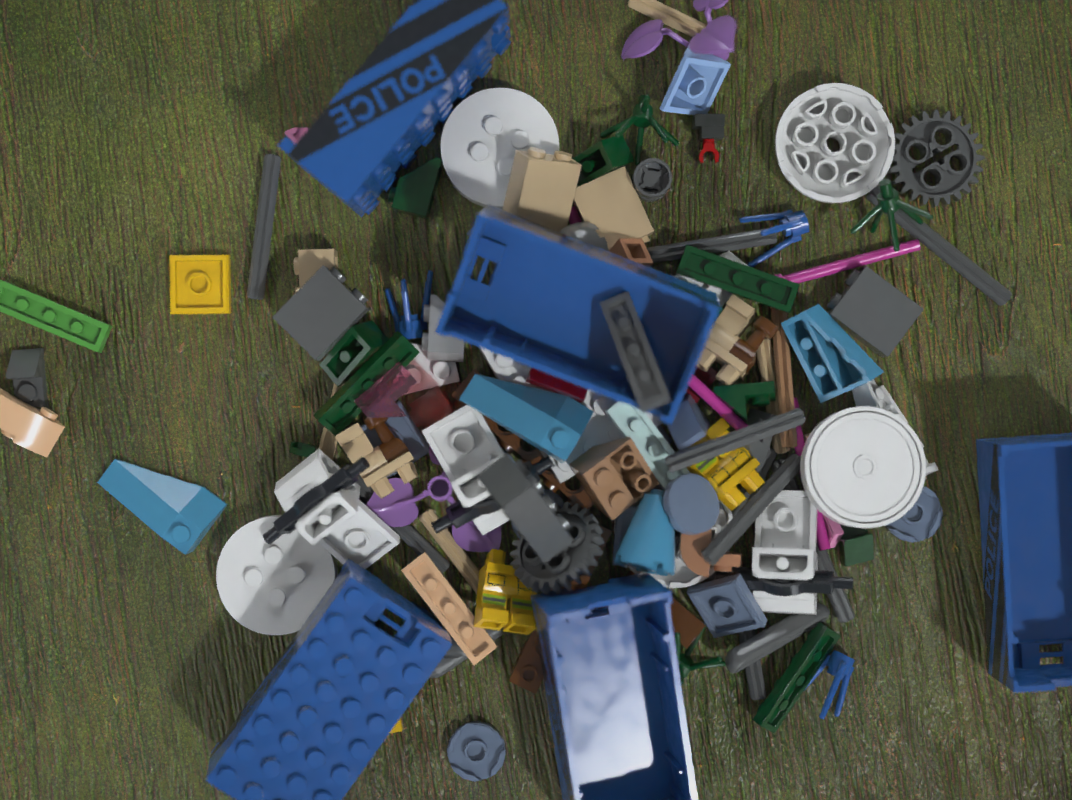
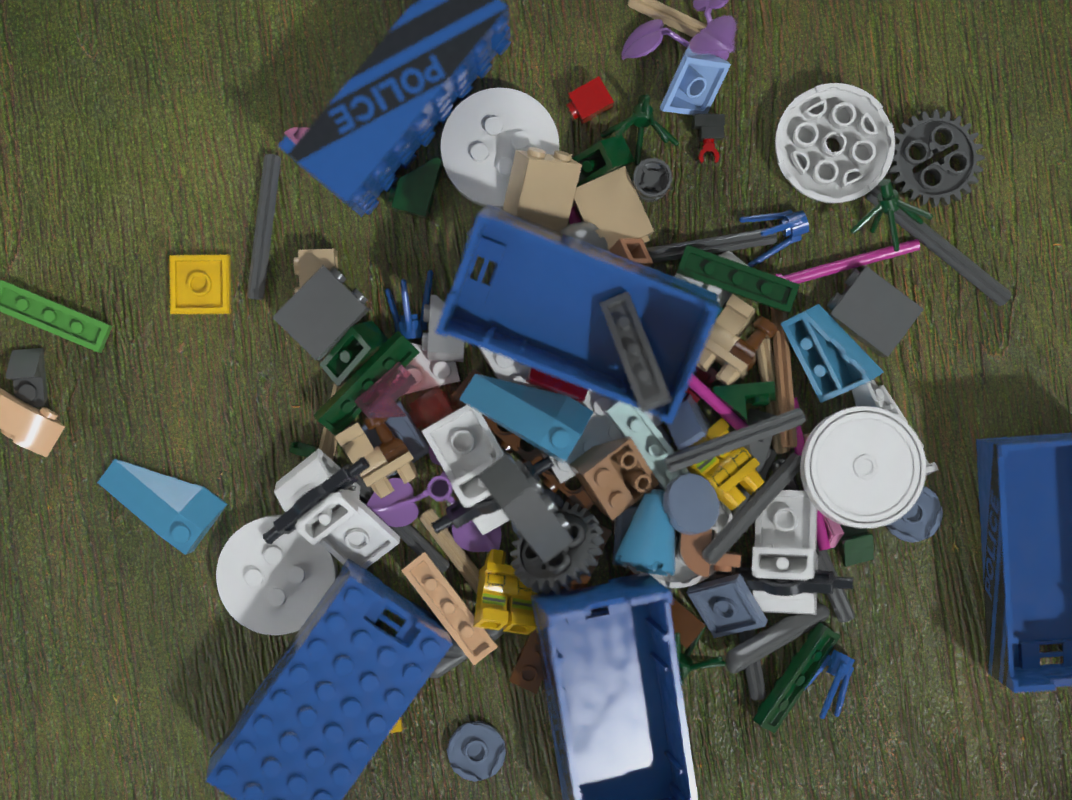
(589, 101): none -> red brick

